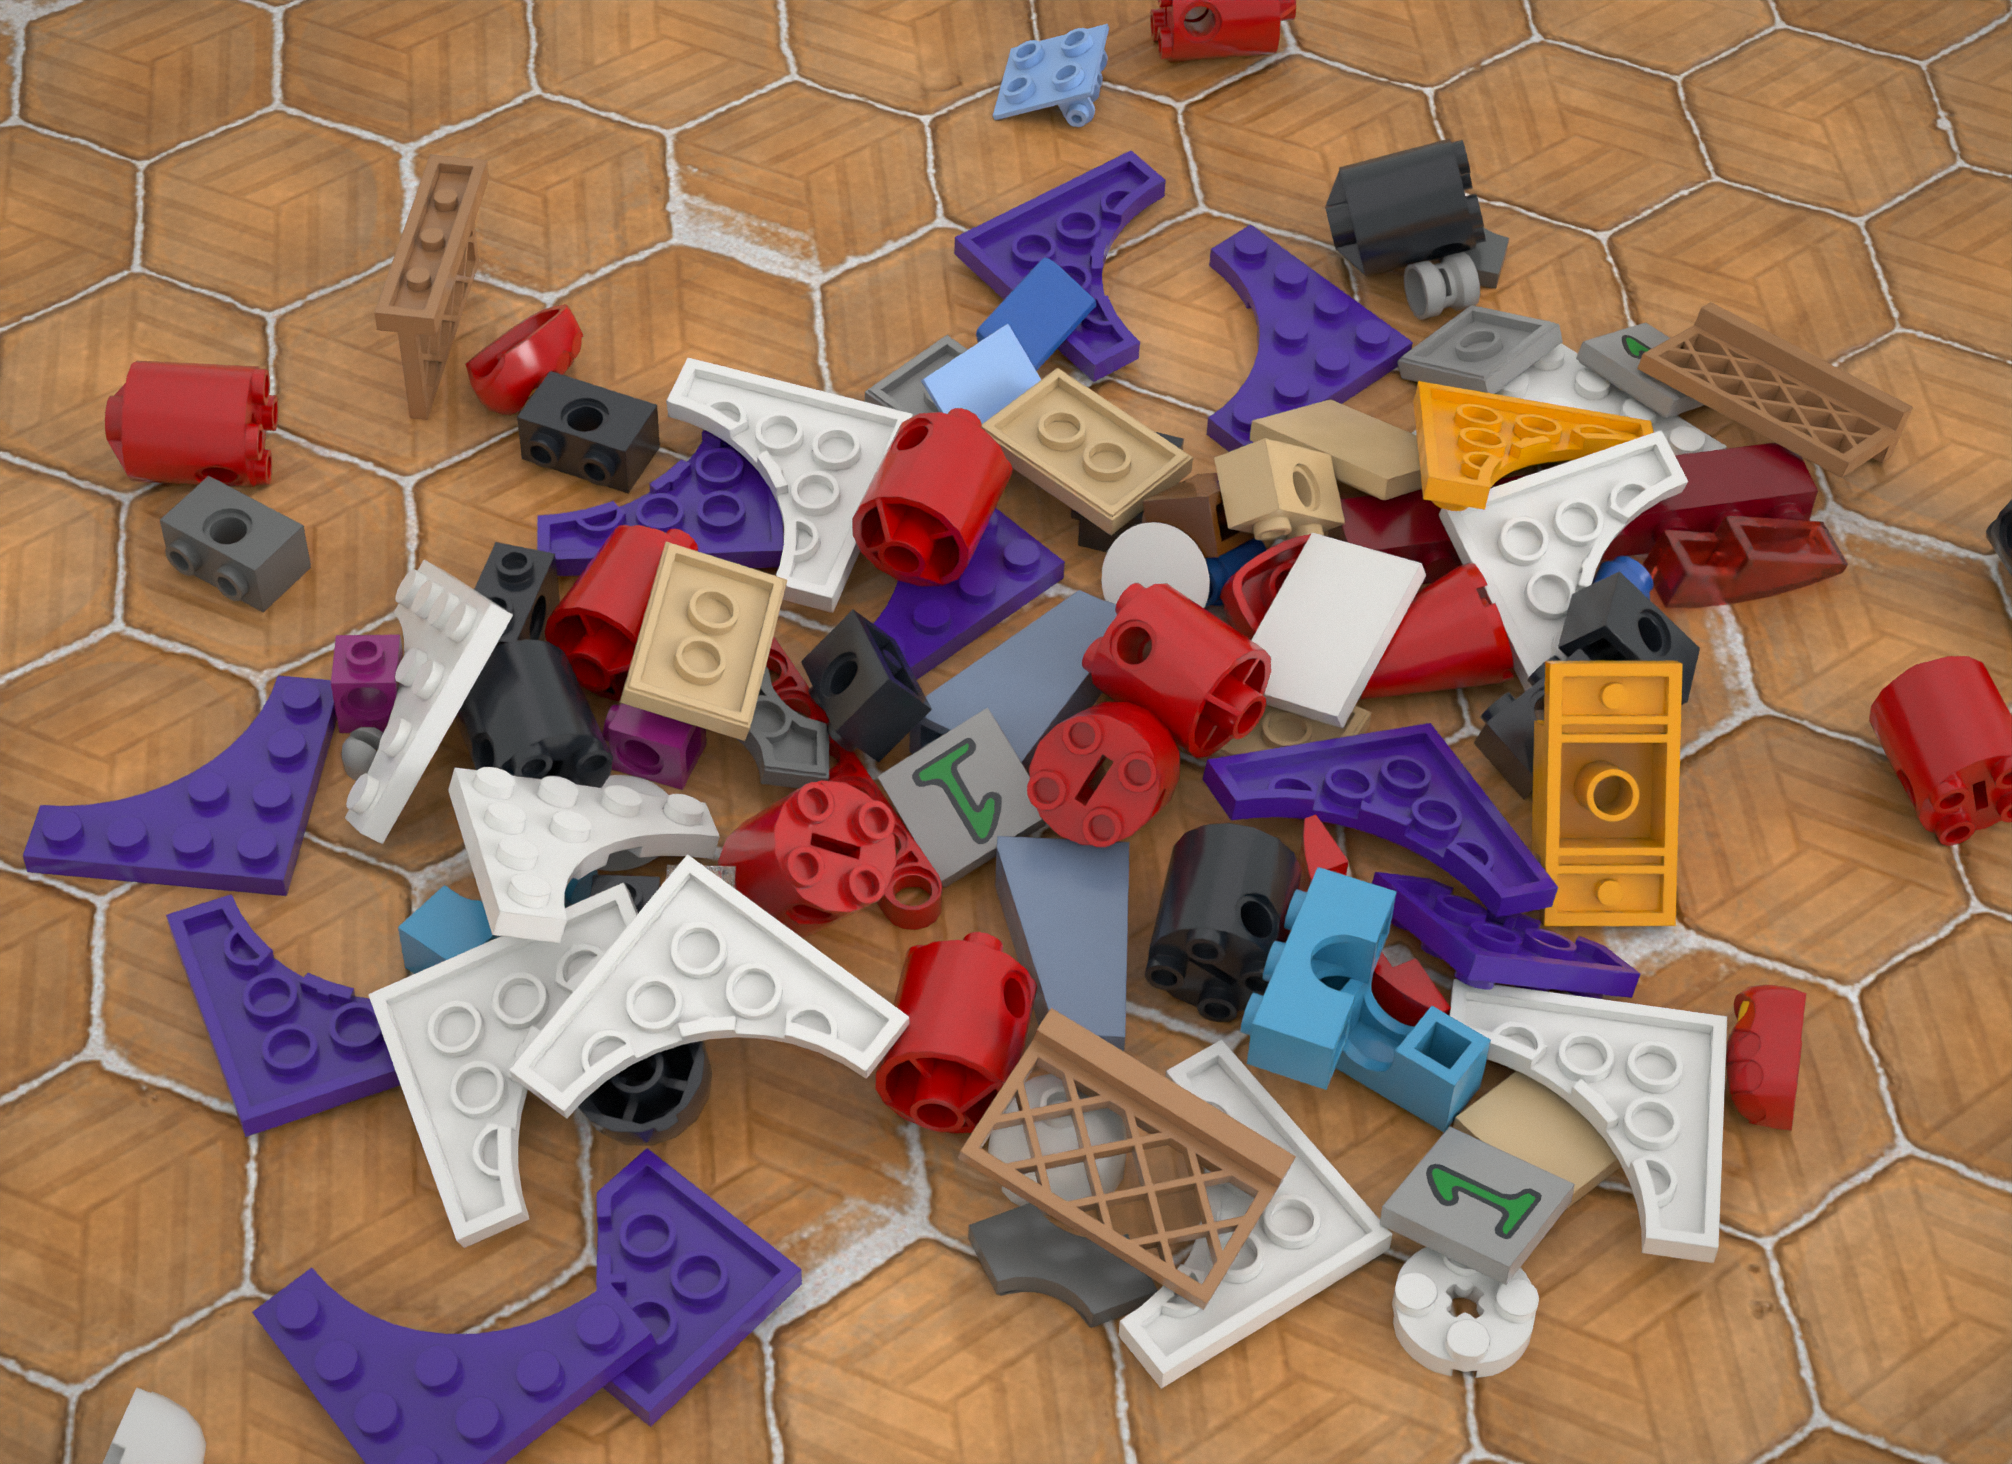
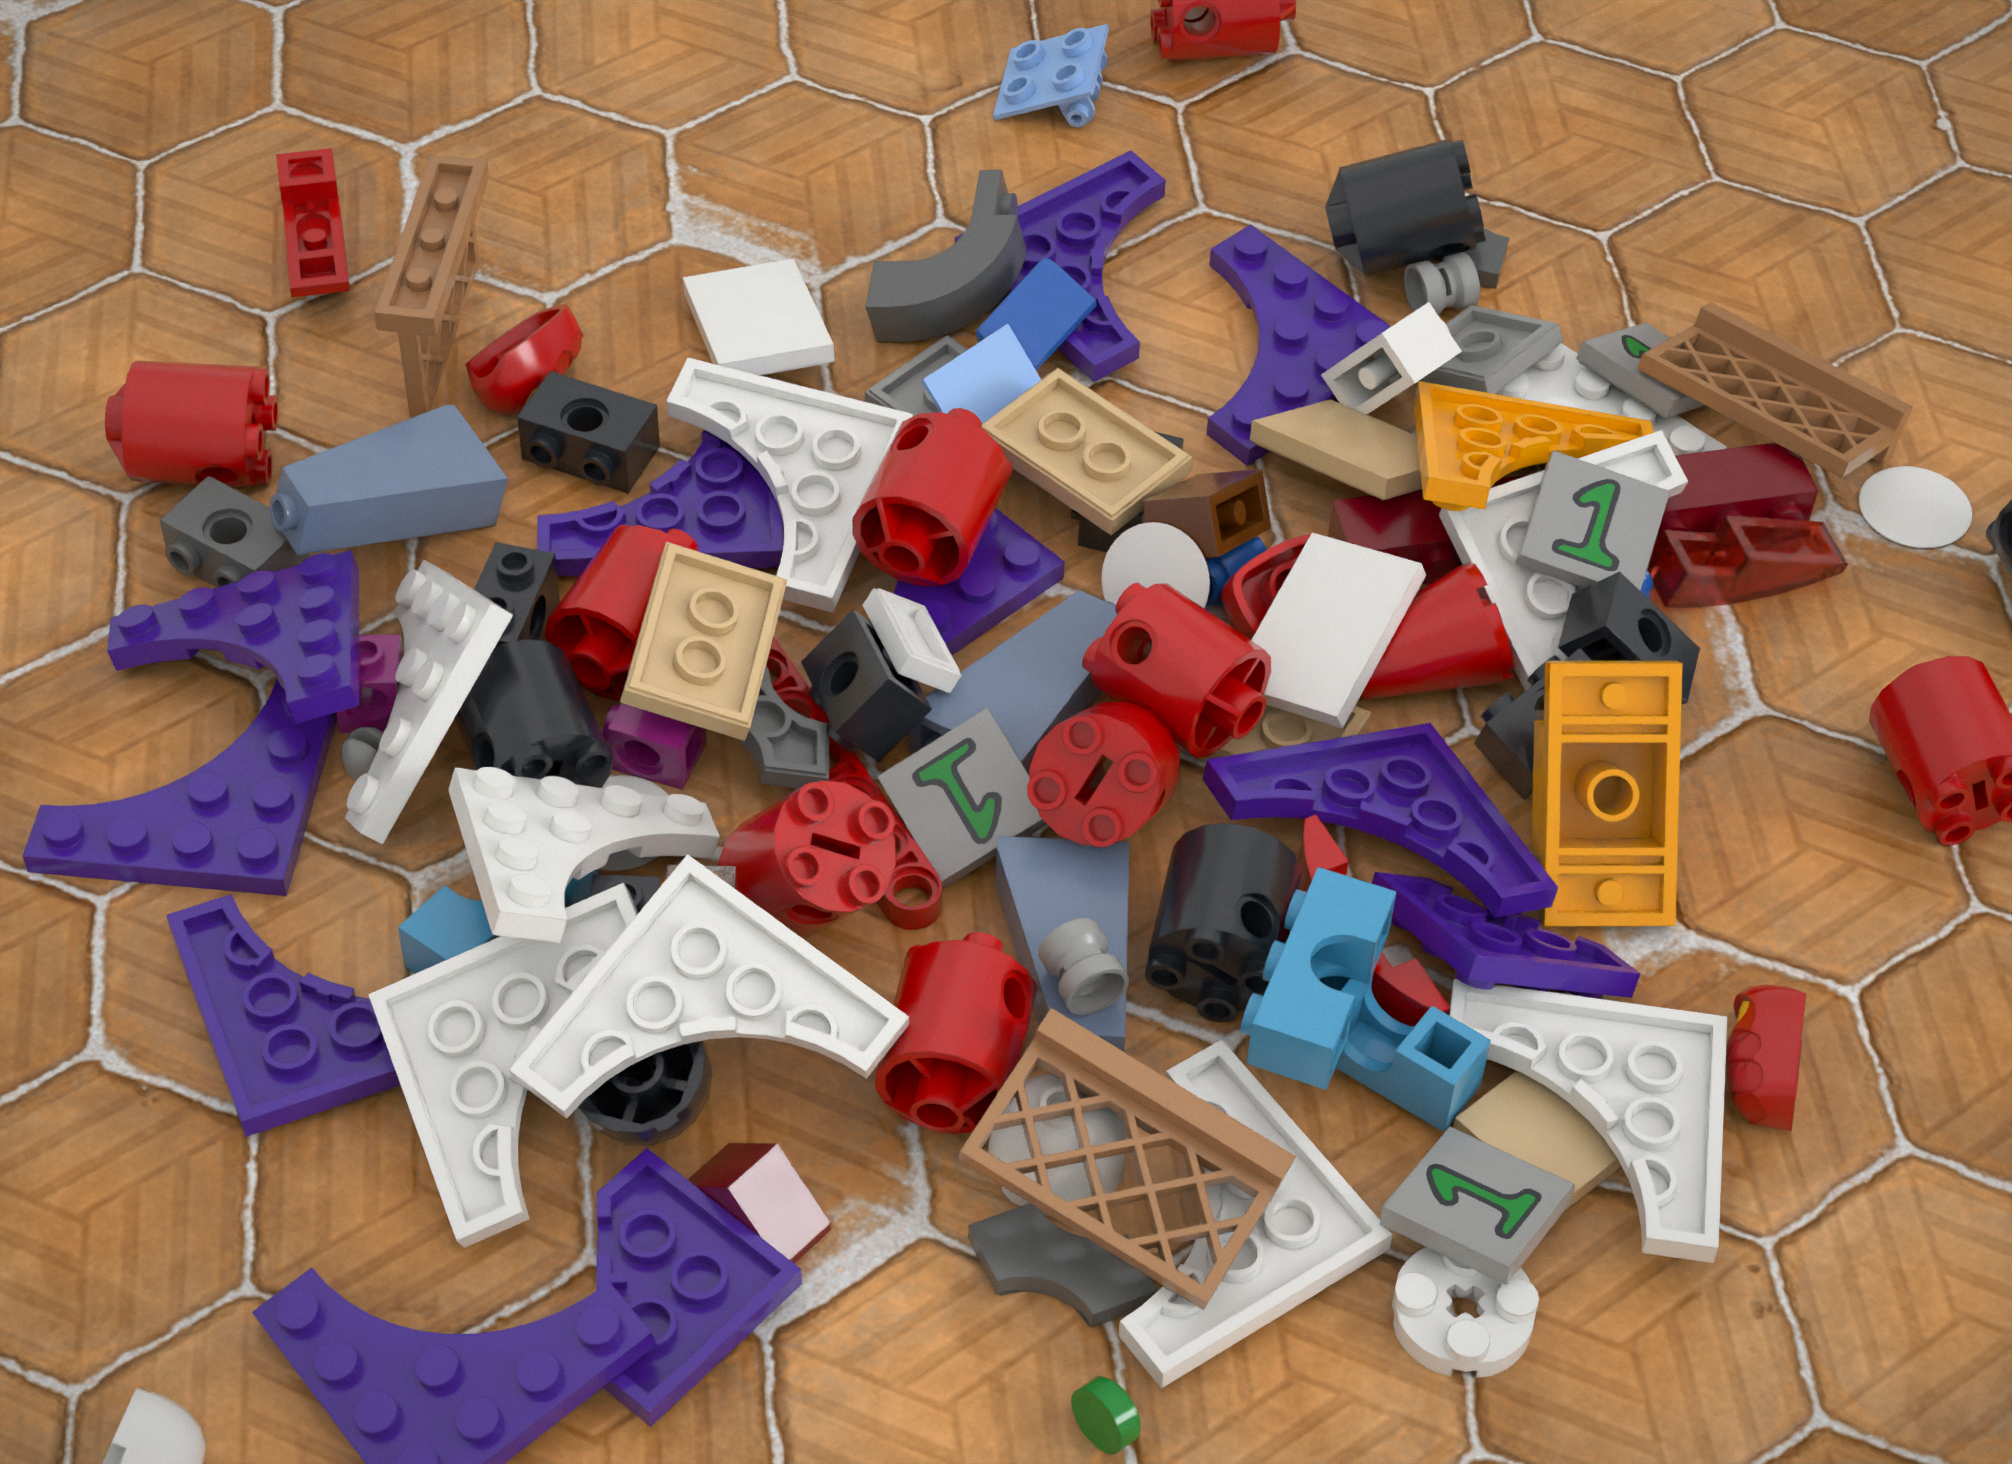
(290, 620): none -> dark purple plate
(312, 223): none -> red slope
(391, 486): none -> sand blue slope
(759, 318): none -> white tile
(765, 1194): none -> slope
(912, 640): none -> white tile
(958, 285): none -> dark grey arch
(1086, 972): none -> light grey wheel
(1106, 1414): none -> green tile
(1279, 490): tan brick -> none
(1392, 361): none -> white brick
(1591, 523): none -> light grey tile
(1915, 507): none -> white sticker

